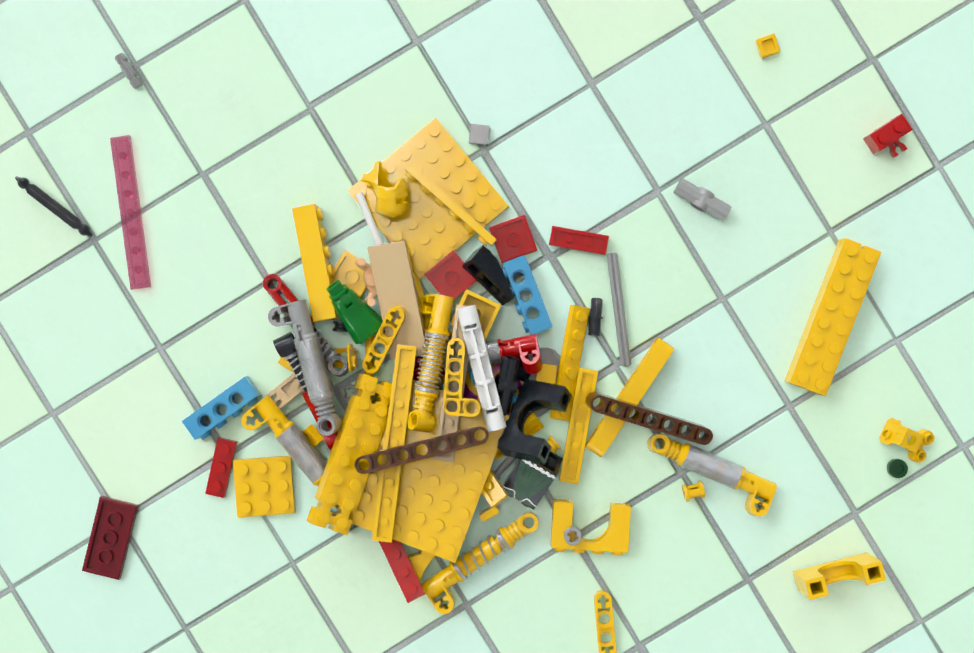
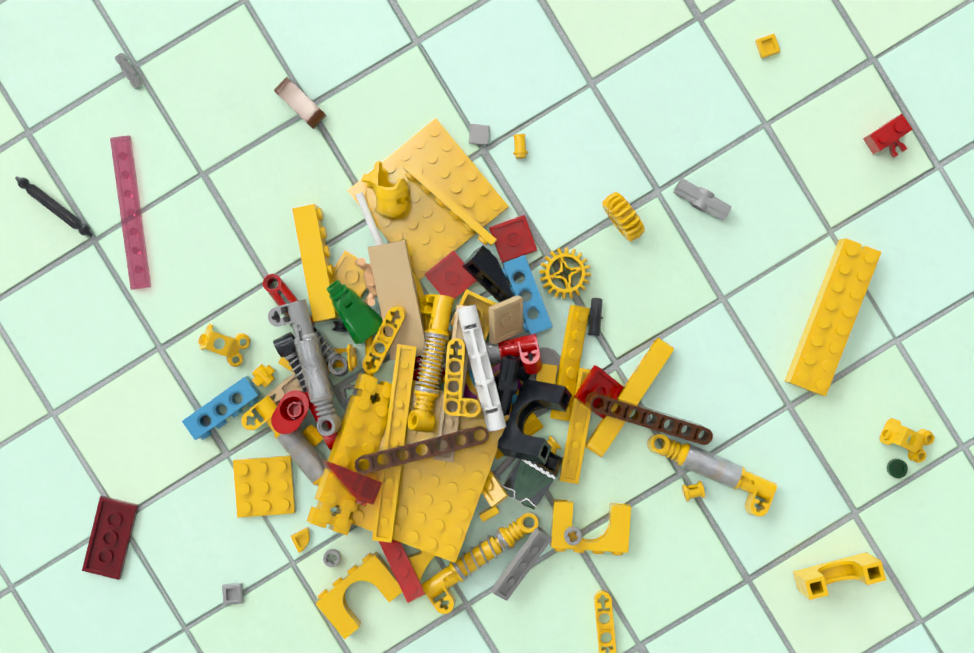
(221, 467): red plate -> none
(231, 347): none -> yellow piece
(232, 593): none -> light grey tile
(263, 375): none -> yellow gear
(290, 412): none -> red piece
(300, 102): none -> beam
(301, 539): none -> yellow tile
(330, 563): none -> light grey bush
(334, 604): none -> yellow arch
(356, 484): none -> clear red slope
(505, 319): none -> tan plate
(520, 146): none -> yellow pin
(521, 564): none -> light grey fence
(548, 277): none -> yellow gear
(578, 240): red plate -> none
(599, 382): none -> red tile
(618, 306): light grey axle -> none
(623, 216): none -> yellow gear

